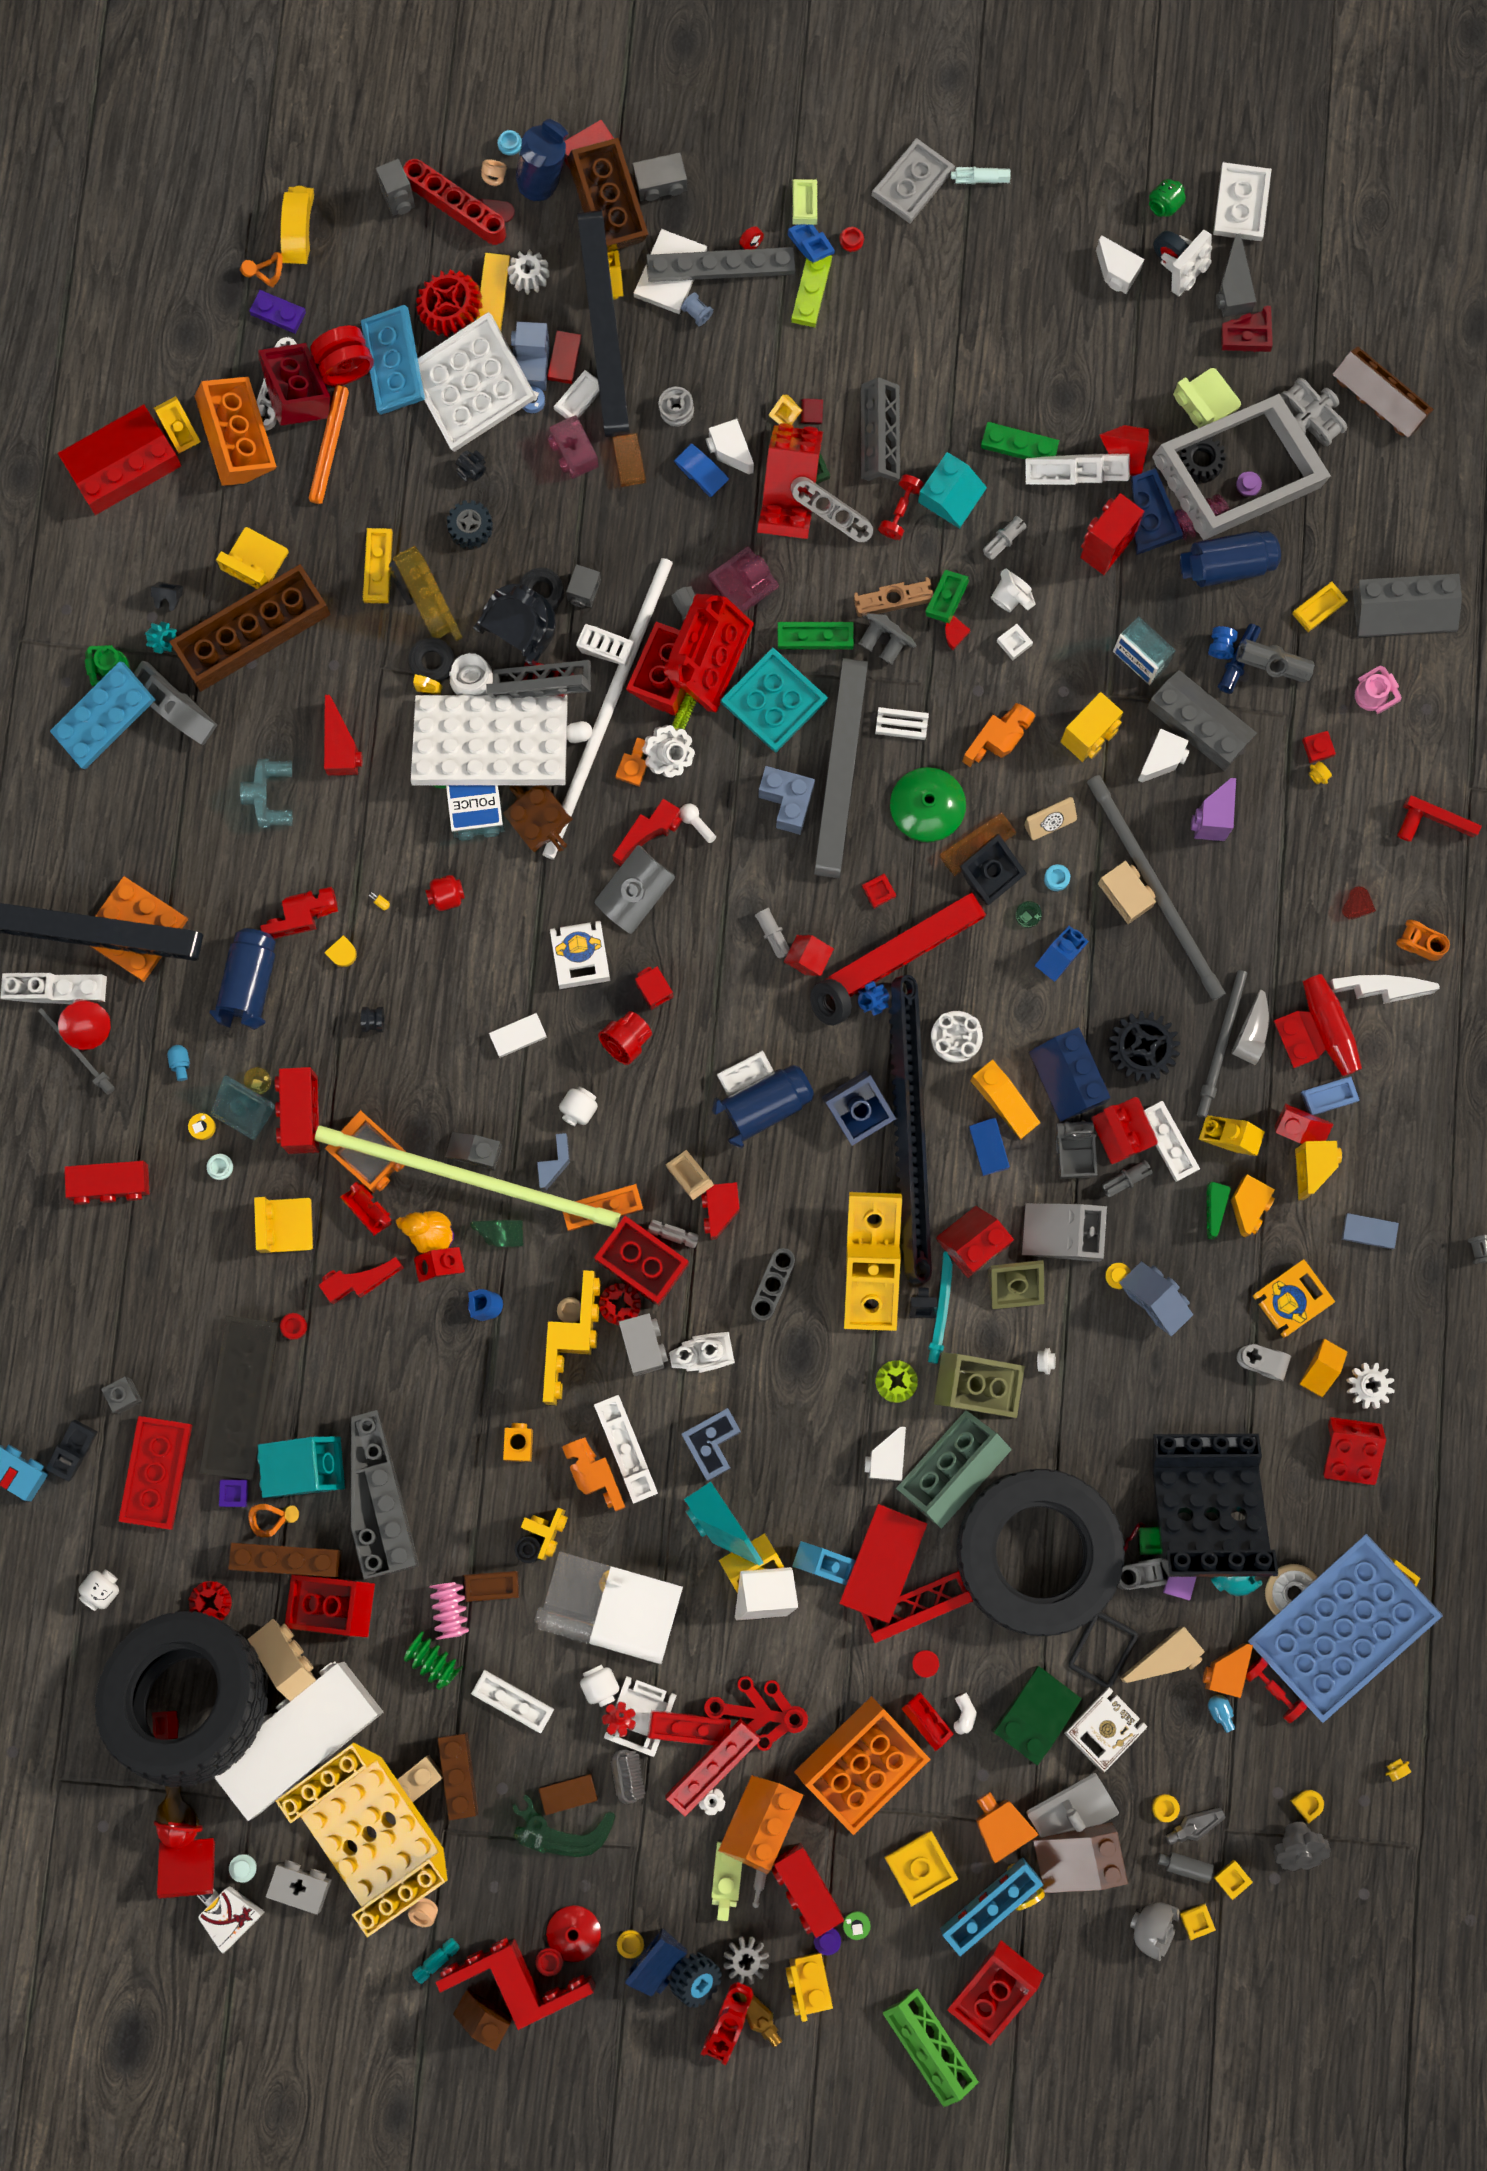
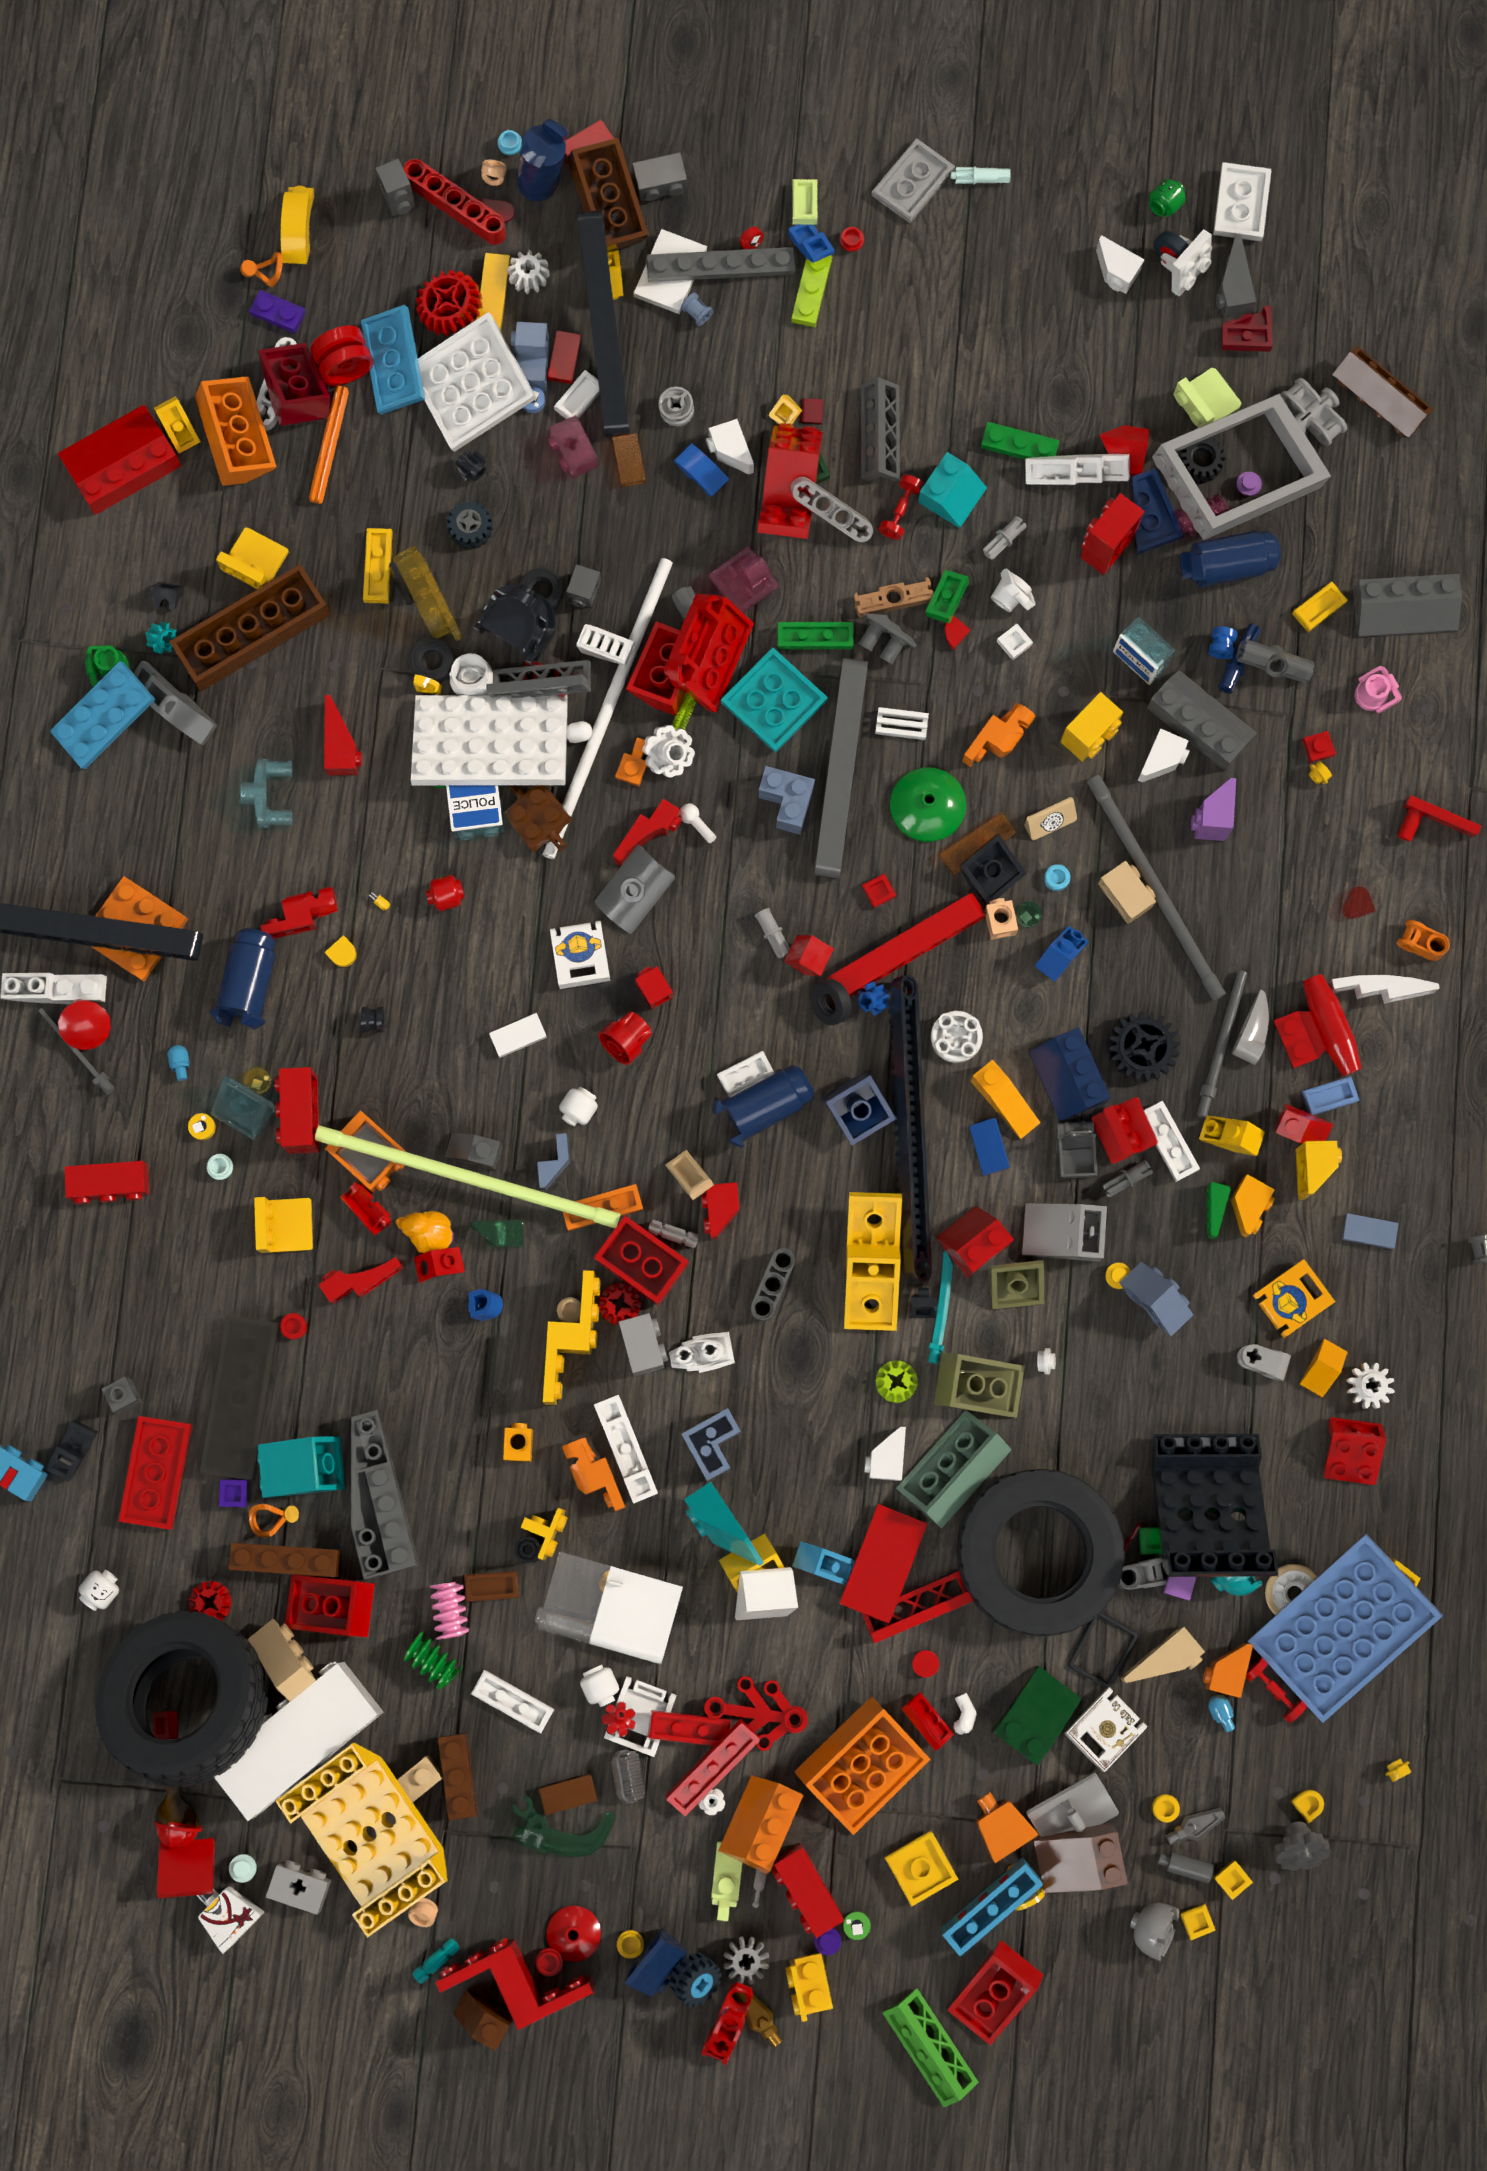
(996, 929): none -> light nougat brick

